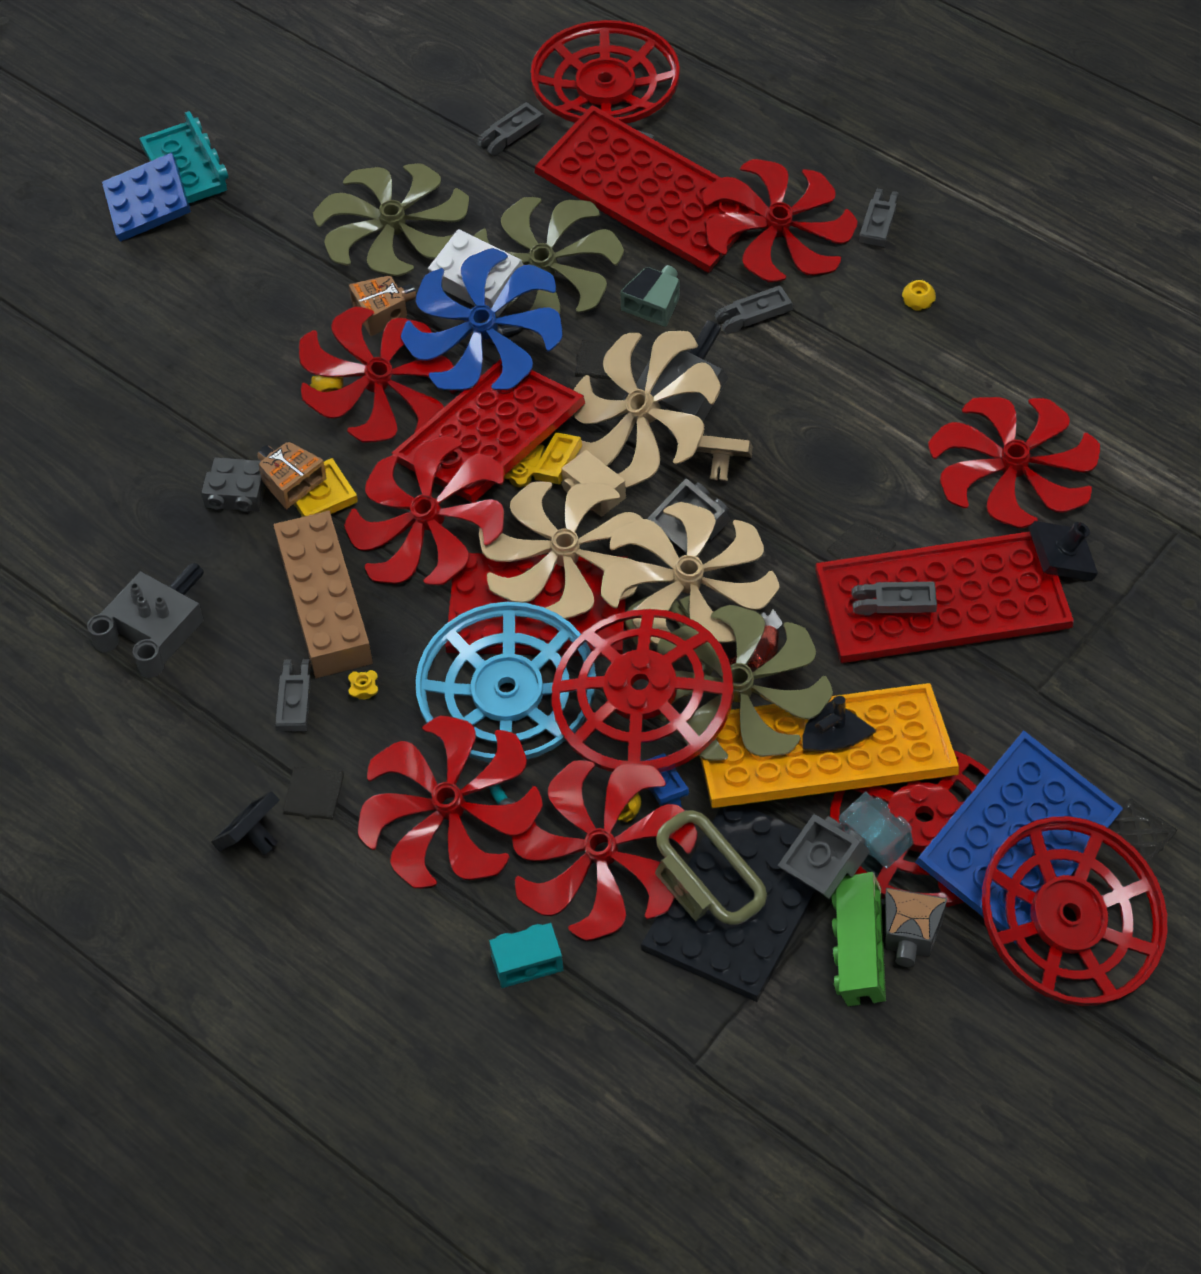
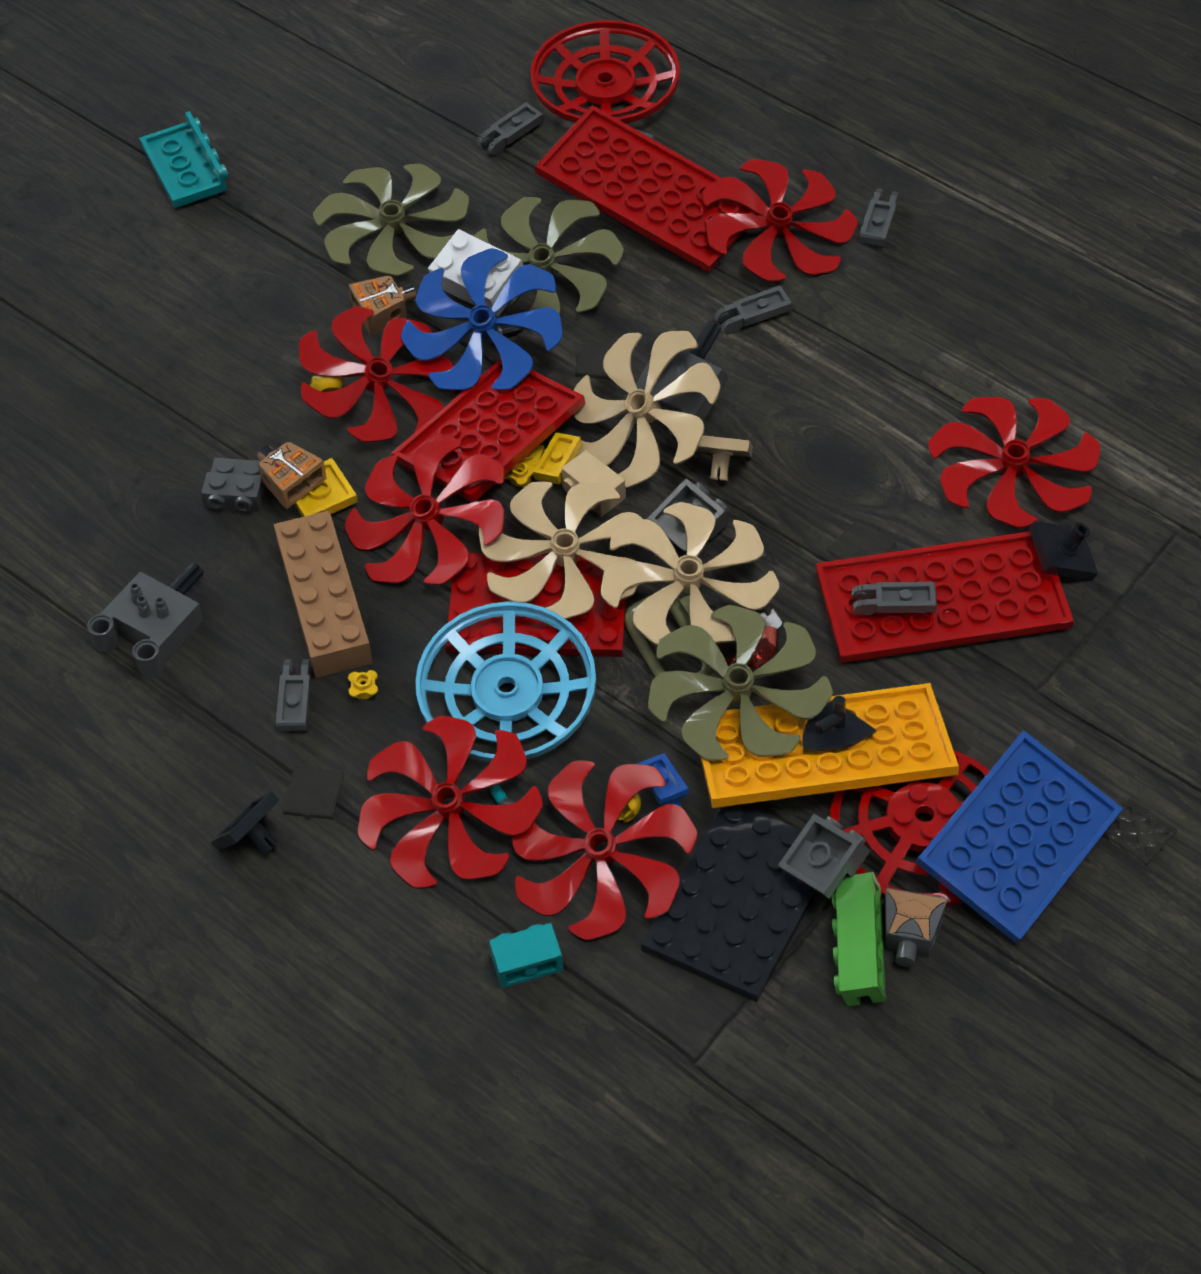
(146, 197): plate -> none
(643, 703): red dish -> none
(652, 295): sand green torso -> none
(689, 888): olive bar -> none
(885, 834): clear light blue brick -> none
(918, 295): yellow plate -> none
(1087, 904): red dish -> none

